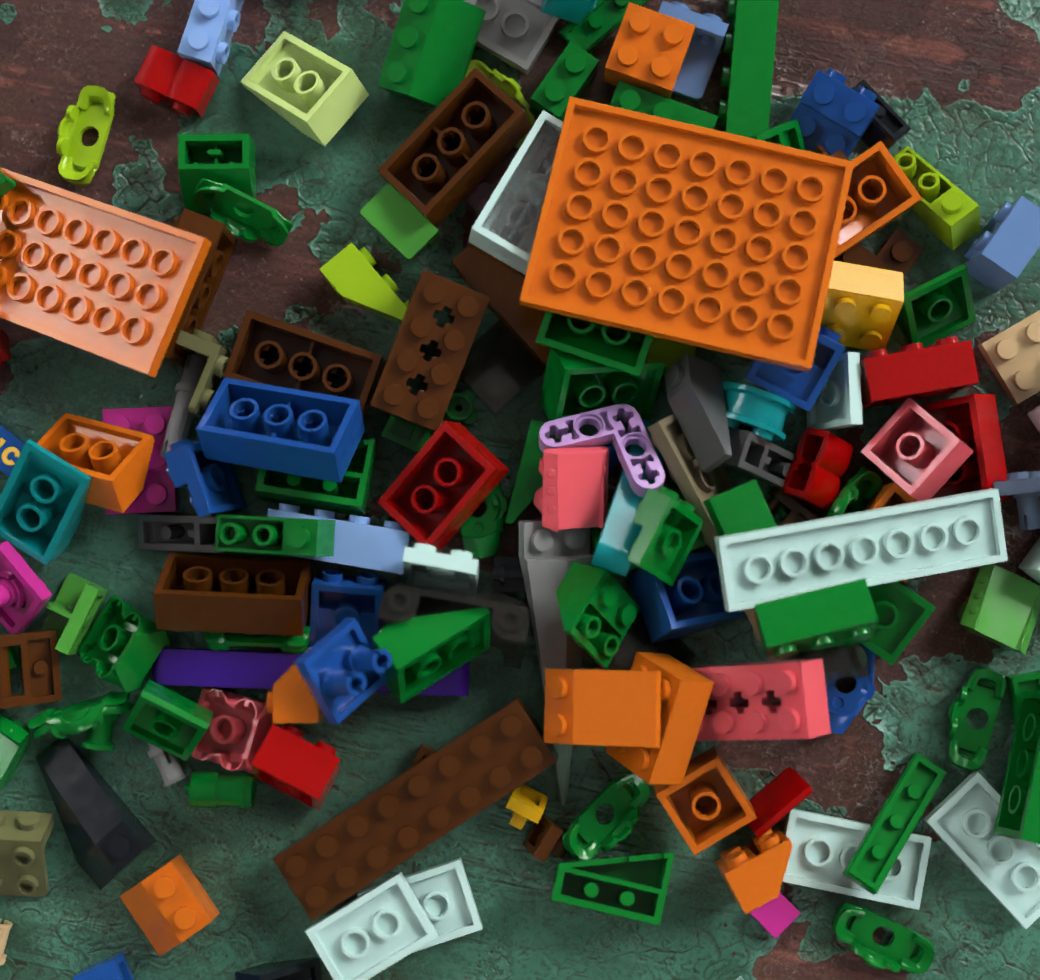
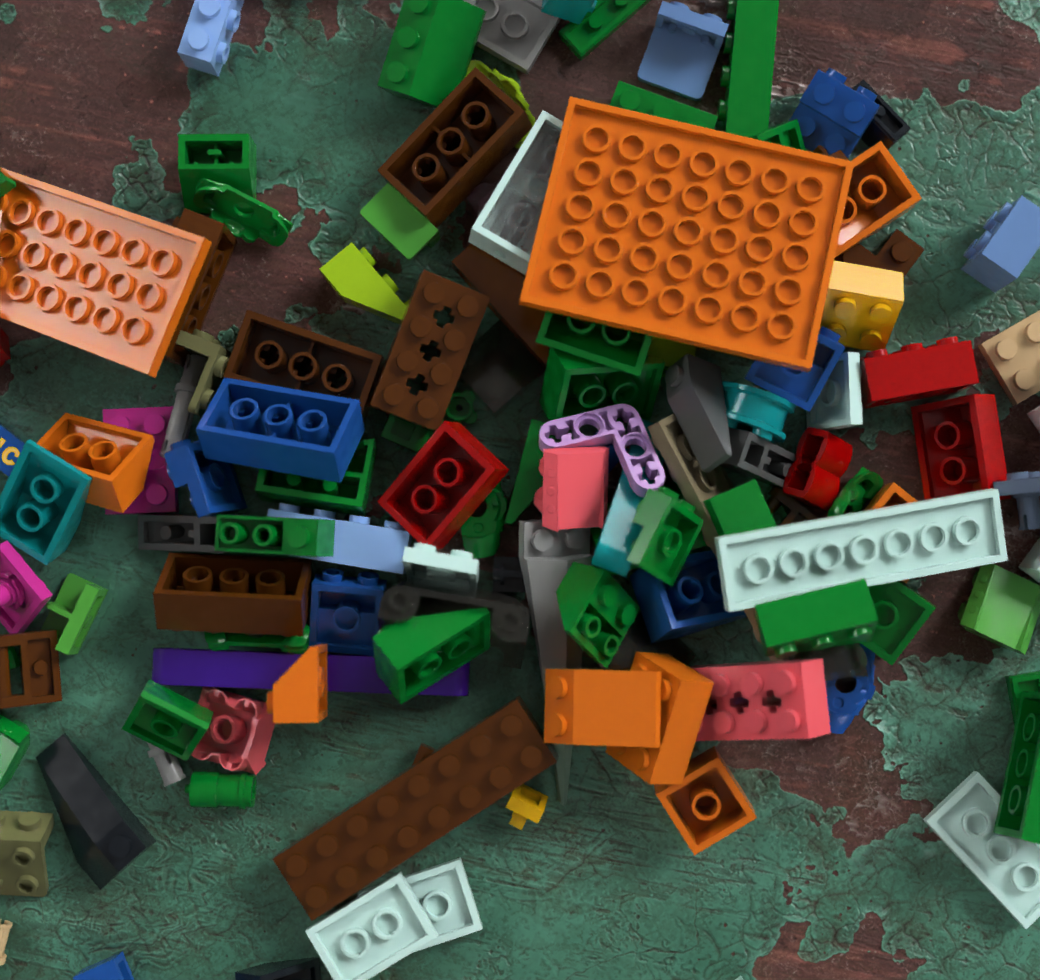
(80, 715): green piece -> none
(92, 110): lime piece -> none
(101, 738): green bush -> none
(122, 645): green slope -> none
(170, 905): orange slope -> none
(176, 82): red brick -> none
(296, 765): red brick -> none
(306, 87): yellowish green slope -> none
(343, 670): blue plate -> none
(545, 839): reddish brown tile -> none
(567, 77): green brick -> none
(587, 836): green piece -> none
(616, 885): green wedge -> none
(649, 50): orange brick -> none
(756, 869): orange slope -> none
(776, 915): dark pink tile -> none
(777, 800): red slope -> none
(825, 847): light aqua plate -> none
(894, 823): green tile -> none
(905, 951): green piece -> none
(916, 451): coral brick -> none
(937, 308): green slope -> none
(943, 206): lime slope -> none
(968, 745): green piece -> none

